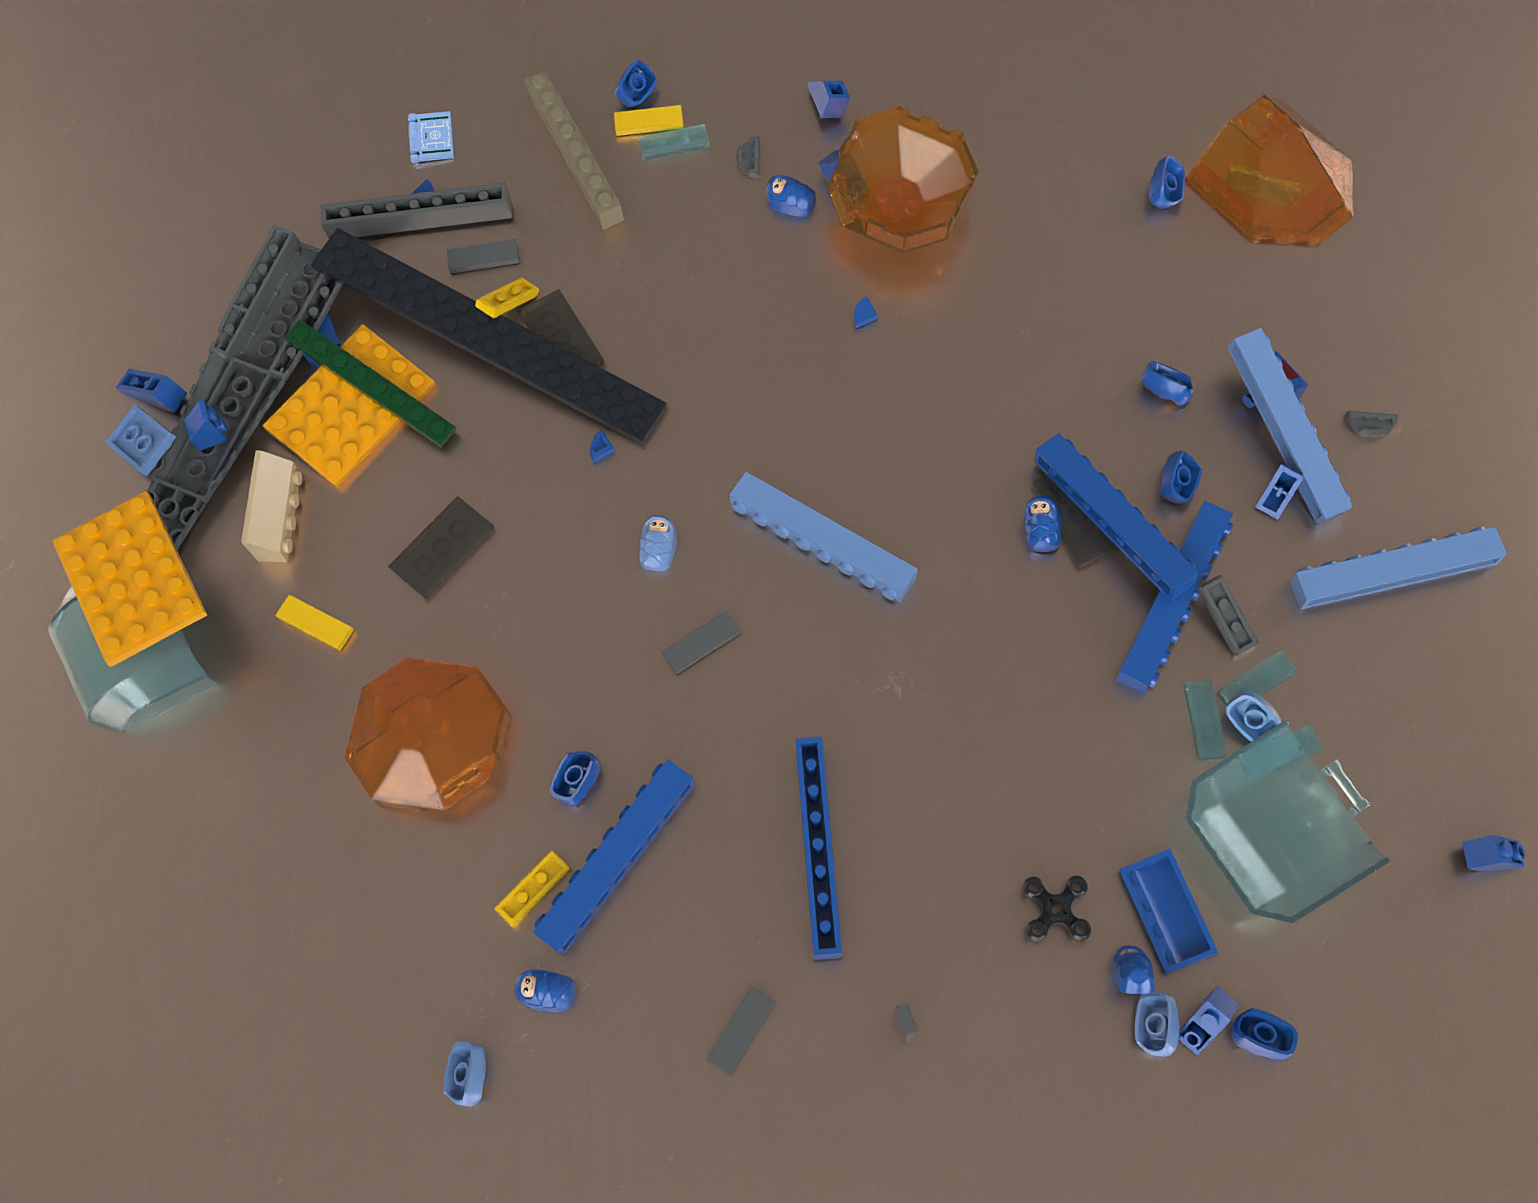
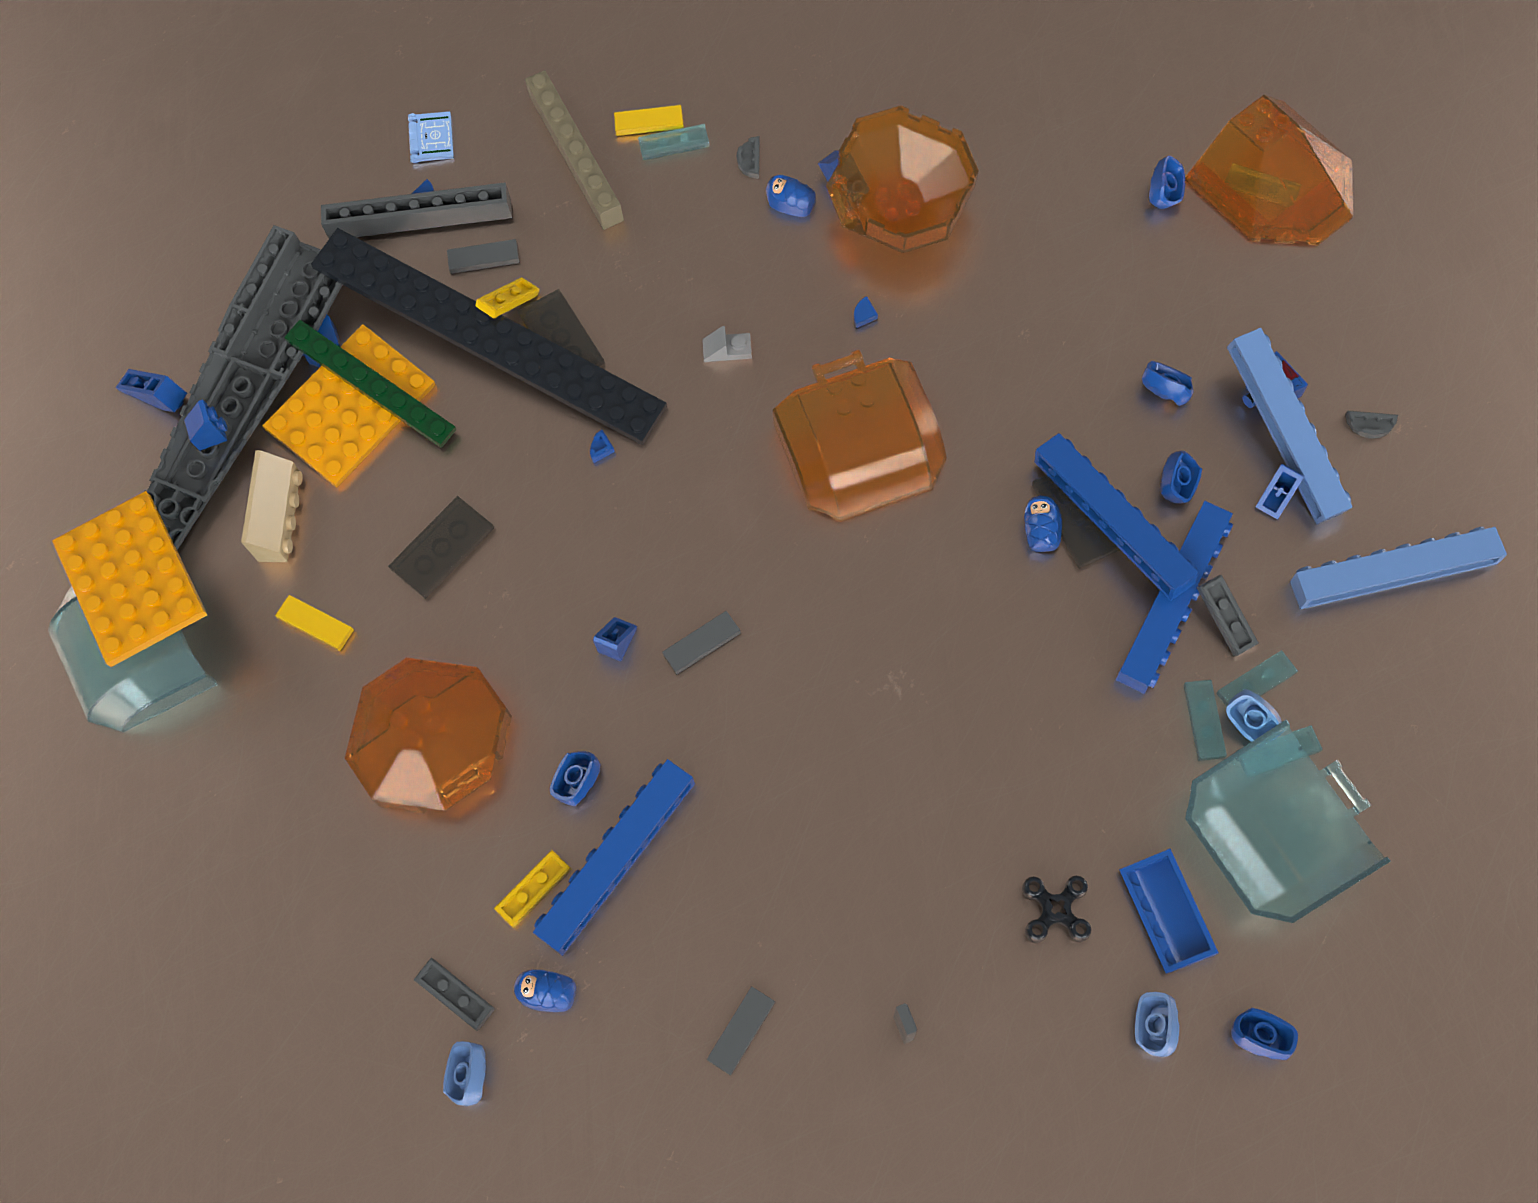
(140, 440): medium blue plate -> none
(454, 994): none -> dark grey tile
(614, 638): none -> blue slope
(635, 84): blue piece -> none
(657, 543): medium blue piece -> none
(725, 347): none -> light grey slope
(818, 849): blue brick -> none
(824, 537): medium blue brick -> none
(829, 98): blue slope -> none
(860, 437): none -> clear orange windscreen
(1132, 971): blue piece -> none
(1208, 1020): blue slope -> none
(1493, 853): blue slope -> none

